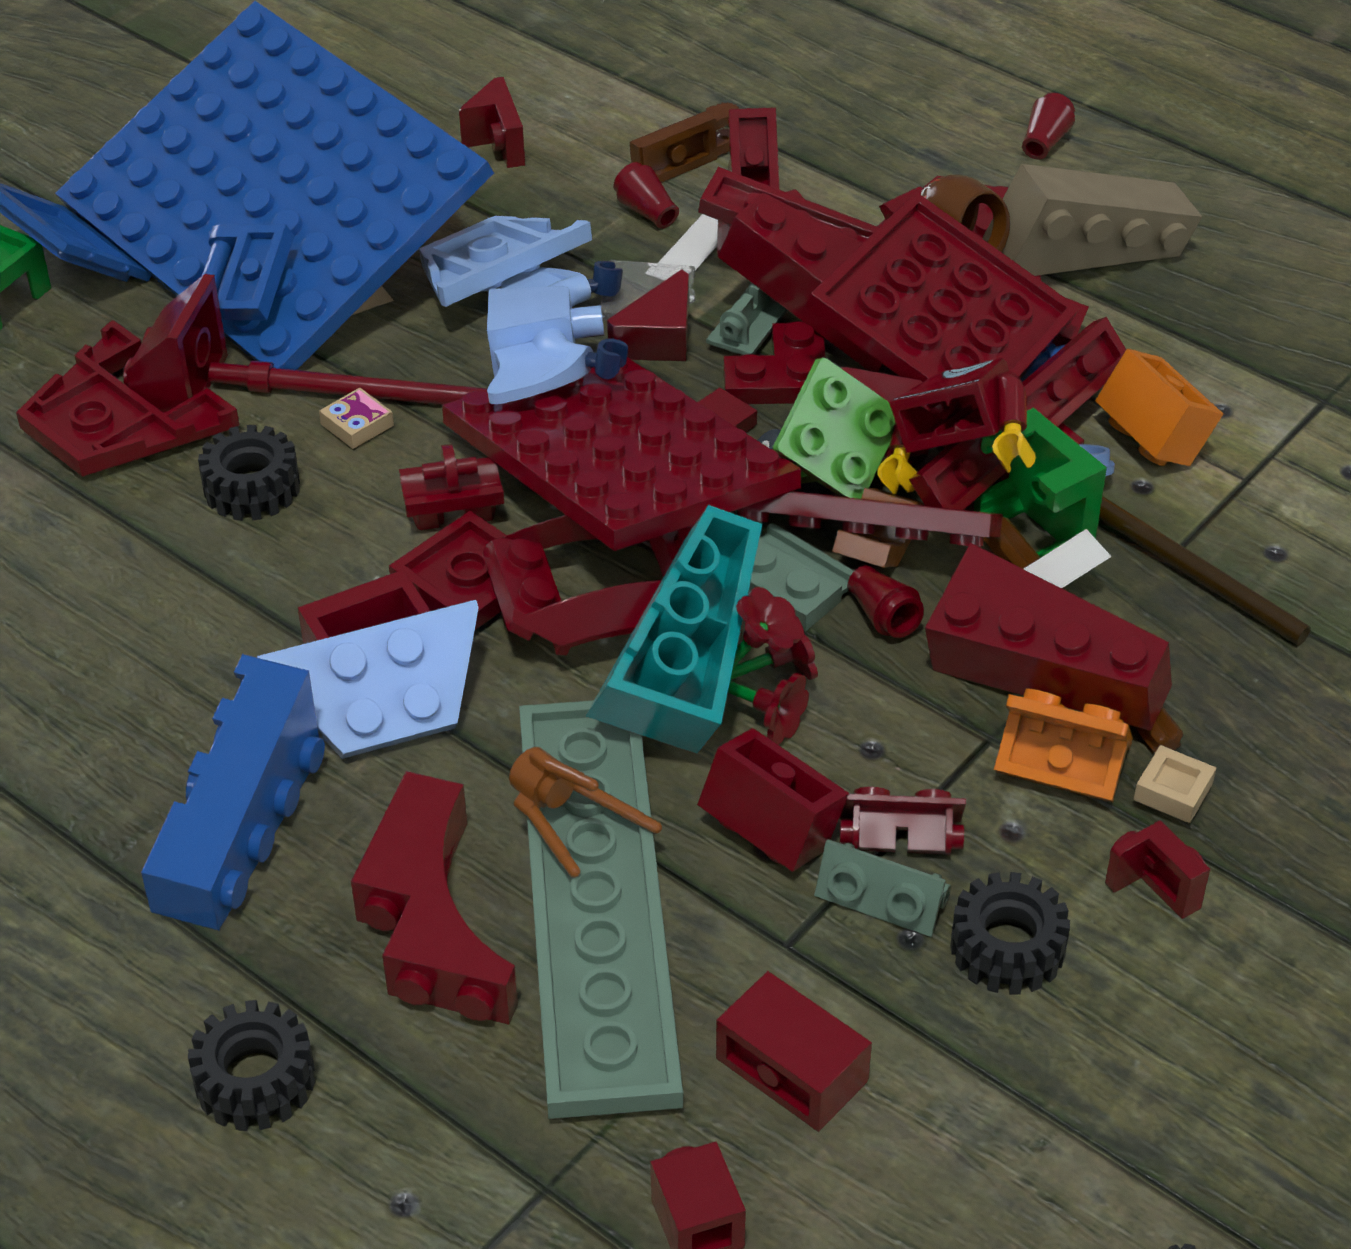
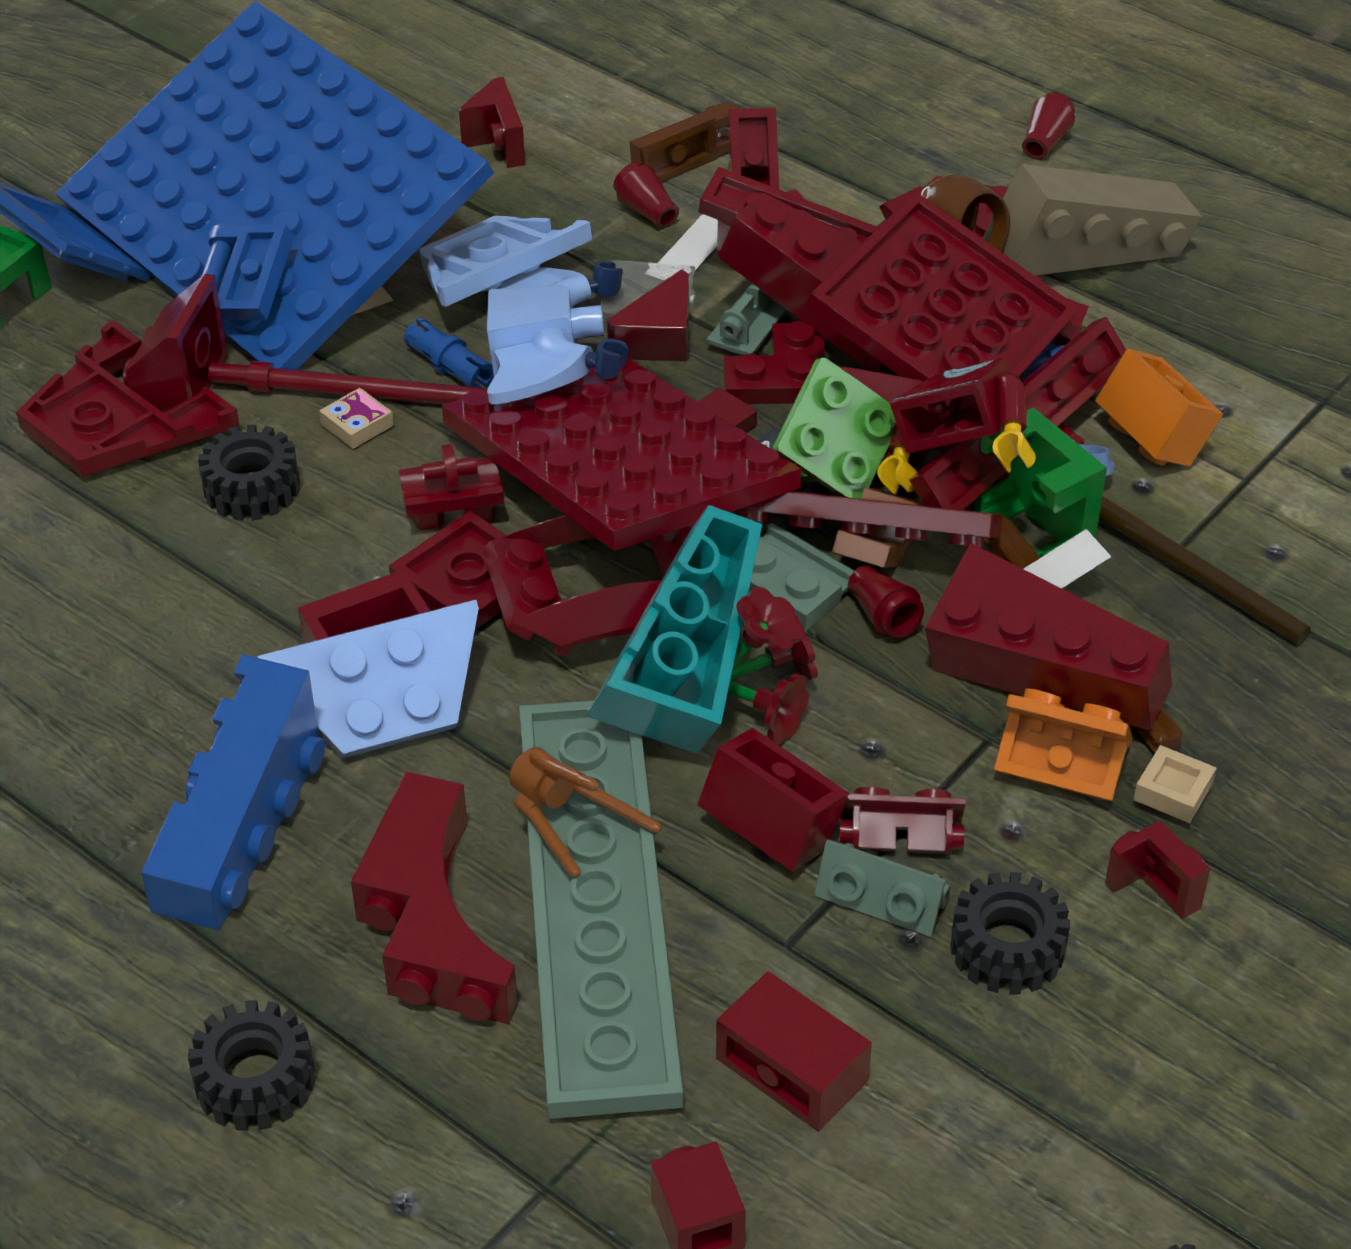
(448, 354): none -> blue pin

